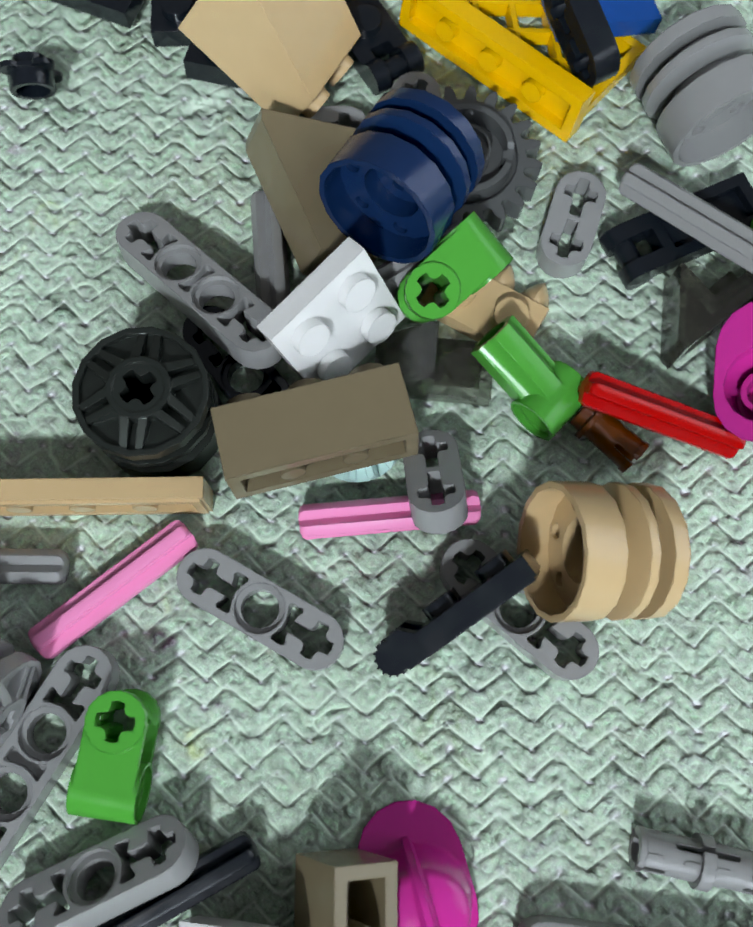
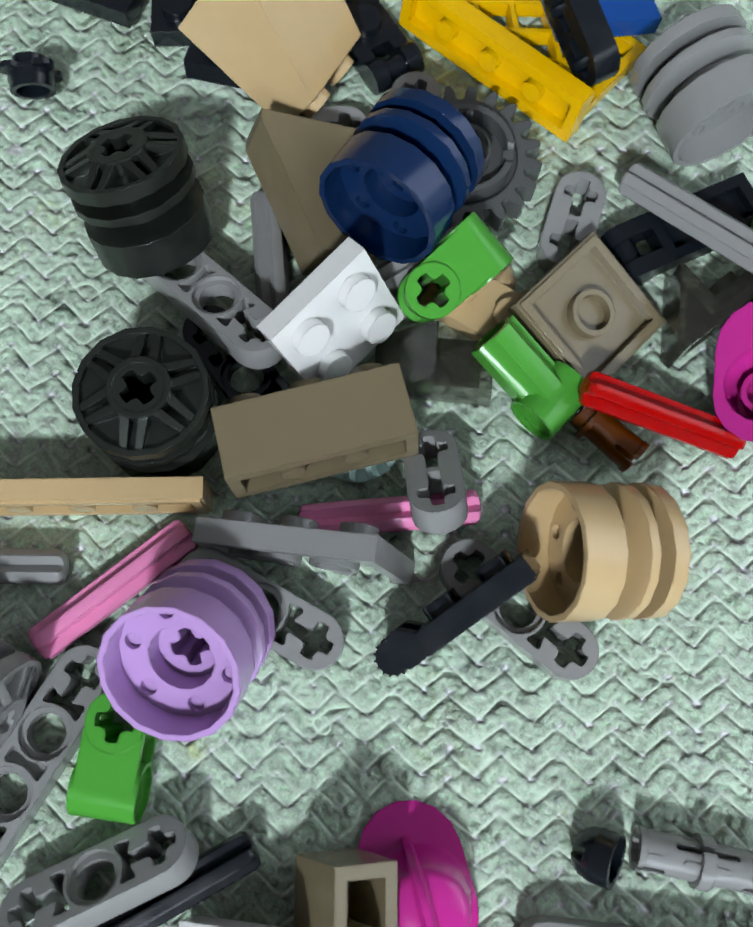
(138, 196): none -> pearl dark grey wheel
(187, 650): none -> lavender wheel
(339, 551): none -> light grey wing
(588, 310): none -> dark tan plate
(601, 857): none -> black hinge

